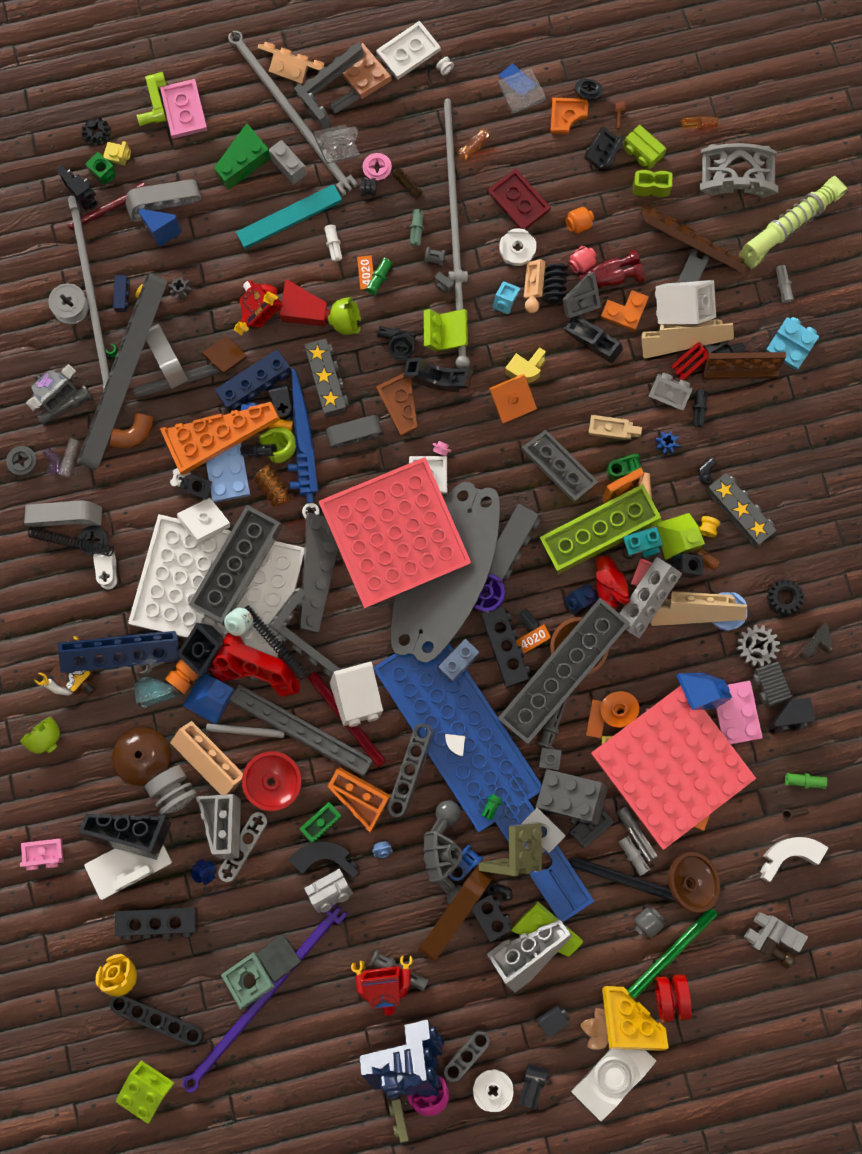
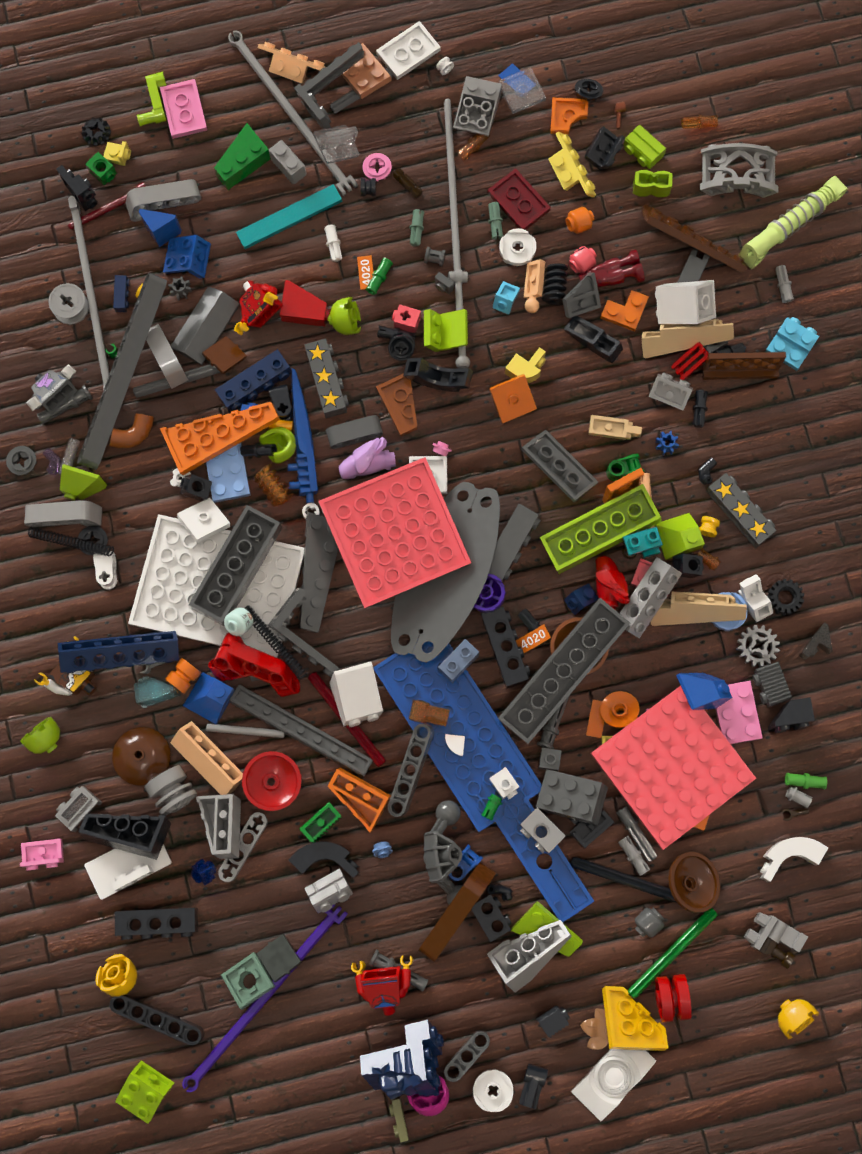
(79, 483): none -> lime slope
(79, 805): none -> light grey window
(188, 255): none -> blue bracket
(201, 648): black slope -> none
(205, 324): none -> dark grey slope
(367, 460): none -> lavender animal
(411, 323): none -> coral brick
(424, 712): none -> clear orange piece
(477, 106): none -> light grey slope
(495, 220): none -> sand green axle
(504, 784): none -> white brick
(521, 858): olive bracket -> none
(569, 168): none -> light yellow bracket
(757, 602): none -> white brick
(795, 1016): none -> yellow cylinder
(798, 796): none -> light grey pin

